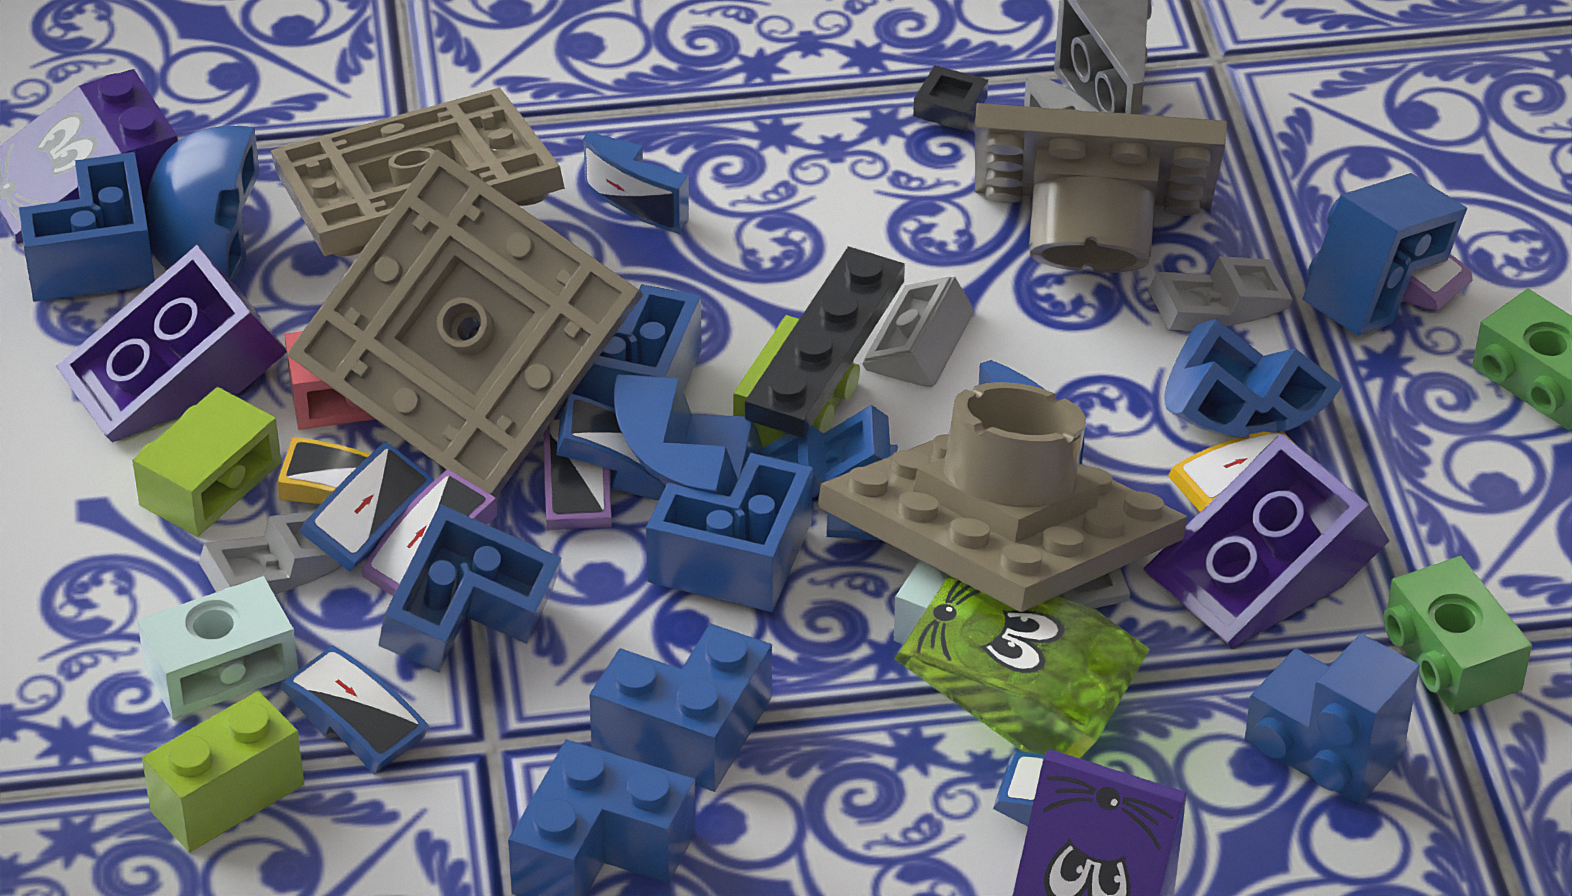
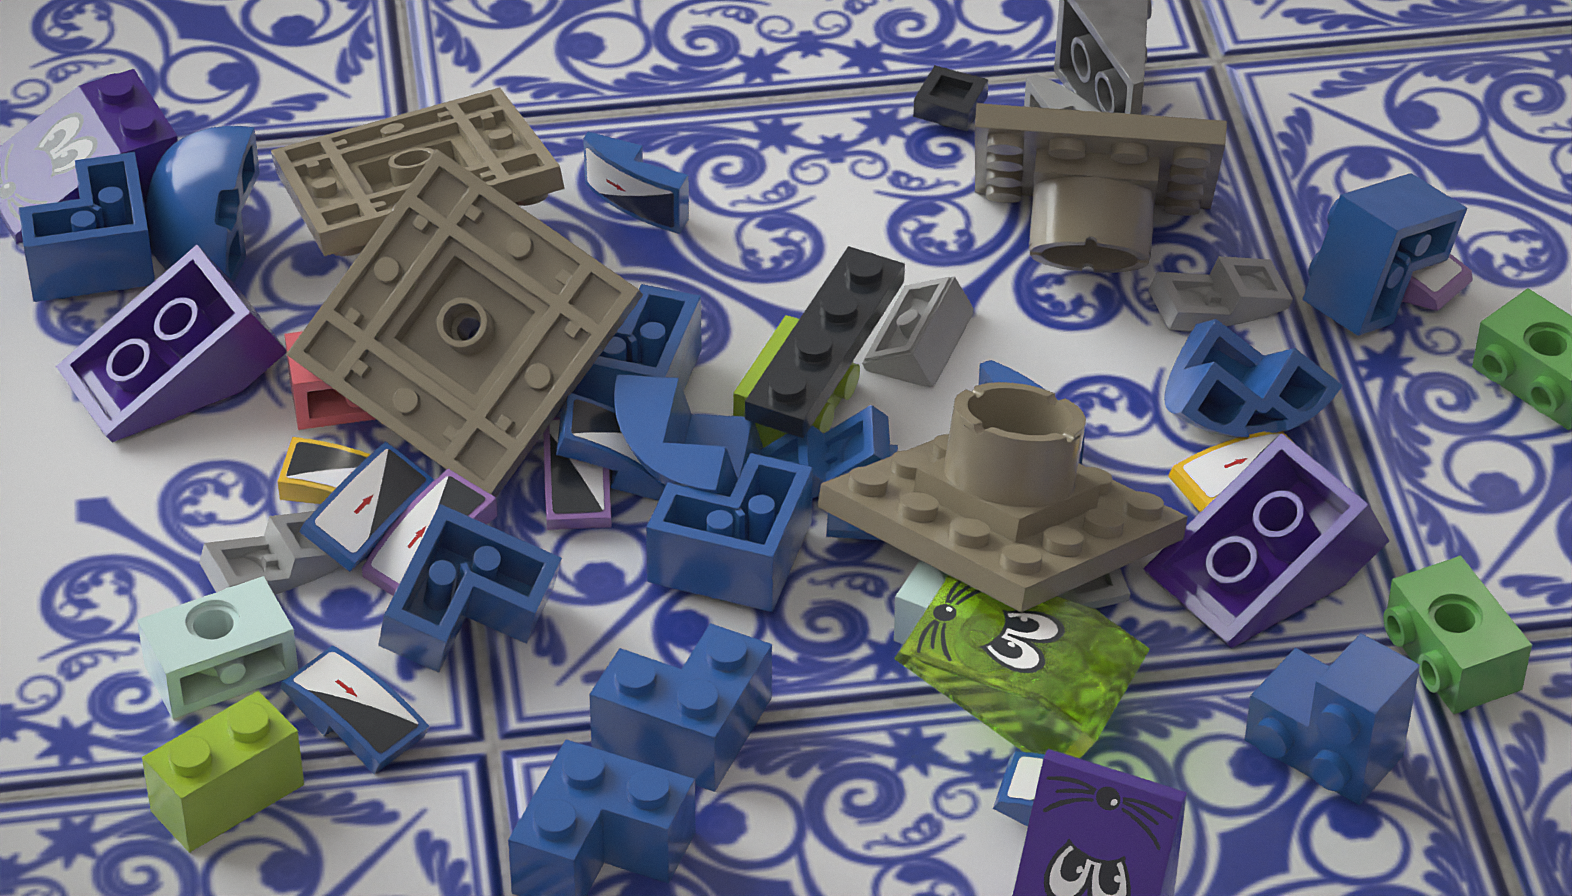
(206, 461): lime brick -> none

